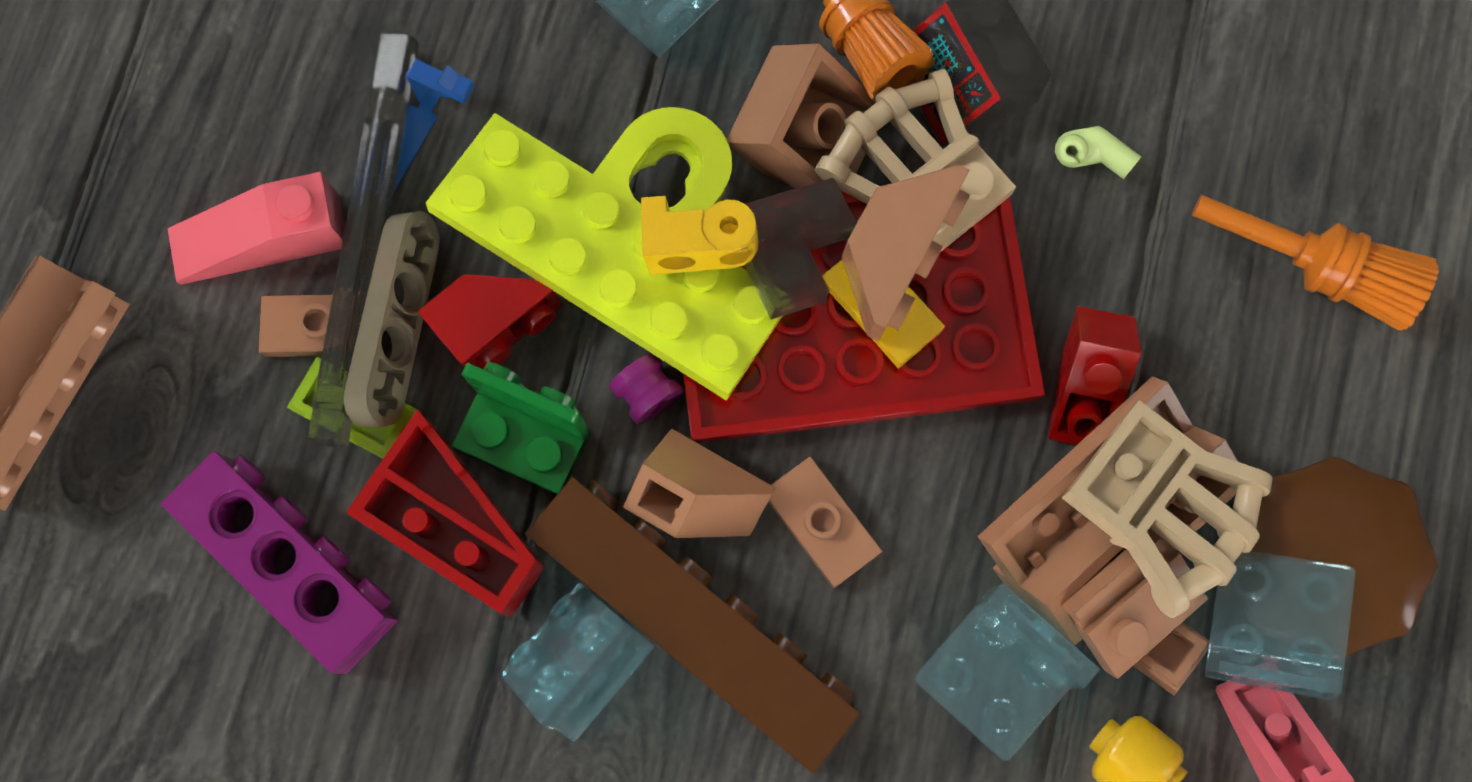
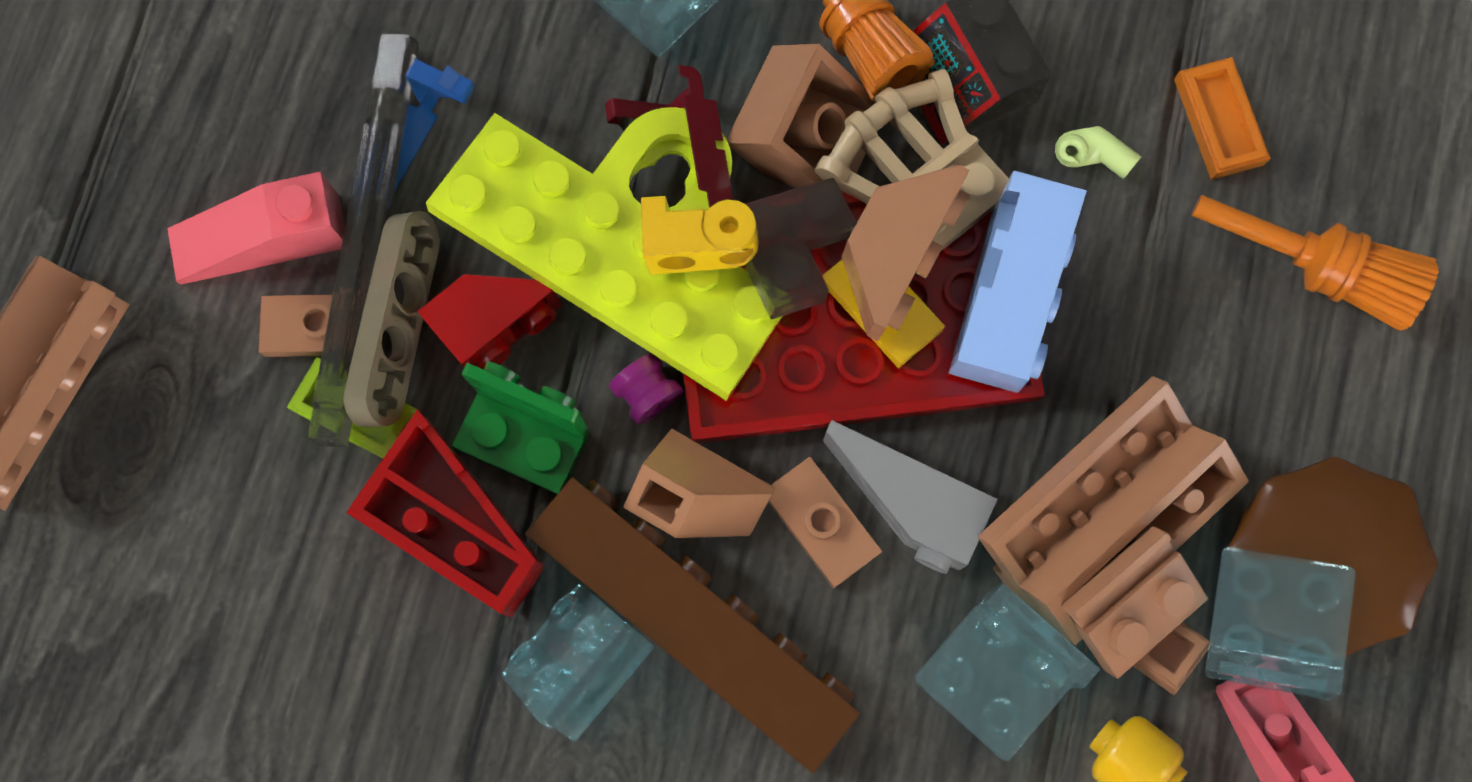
(206, 509): magenta brick -> none
(703, 130): none -> dark red piece
(918, 502): none -> light grey slope
(1017, 282): none -> light blue wedge
(1093, 372): red slope -> none
(1134, 480): tan plate -> none
(1221, 118): none -> orange tile

